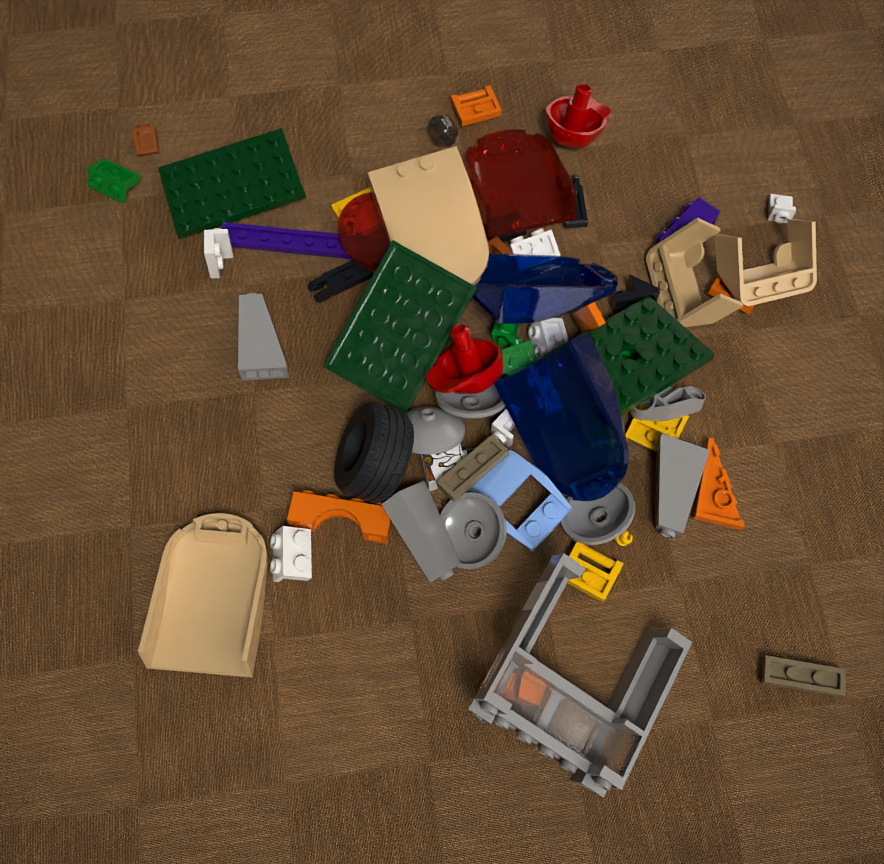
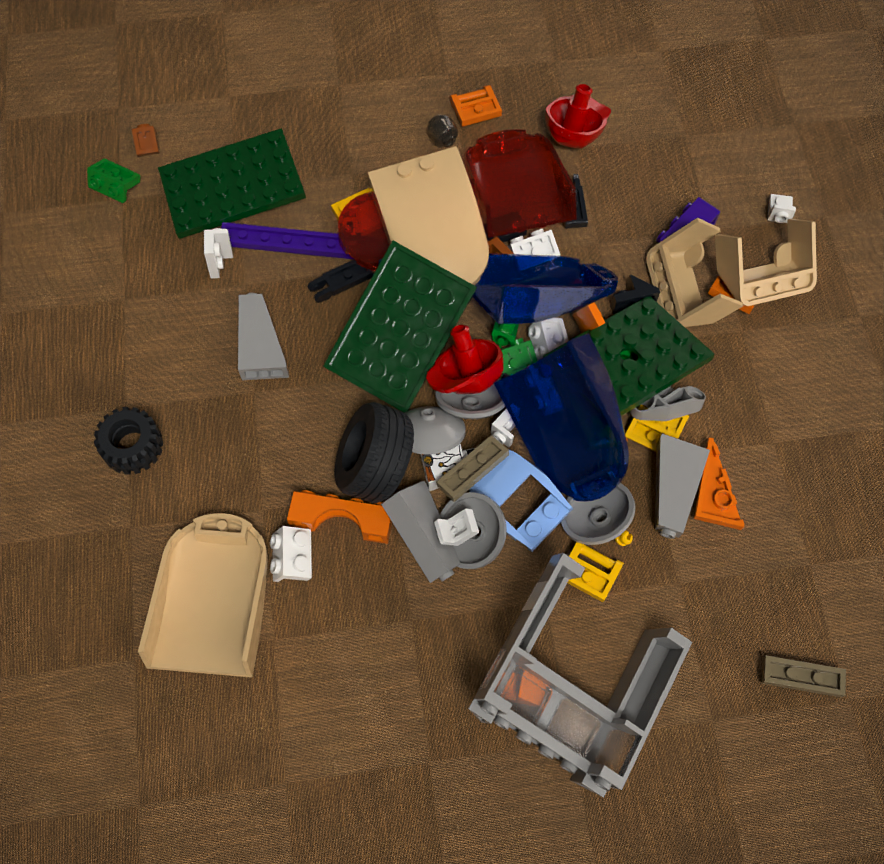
(124, 423): none -> black tyre
(457, 528): none -> white bracket

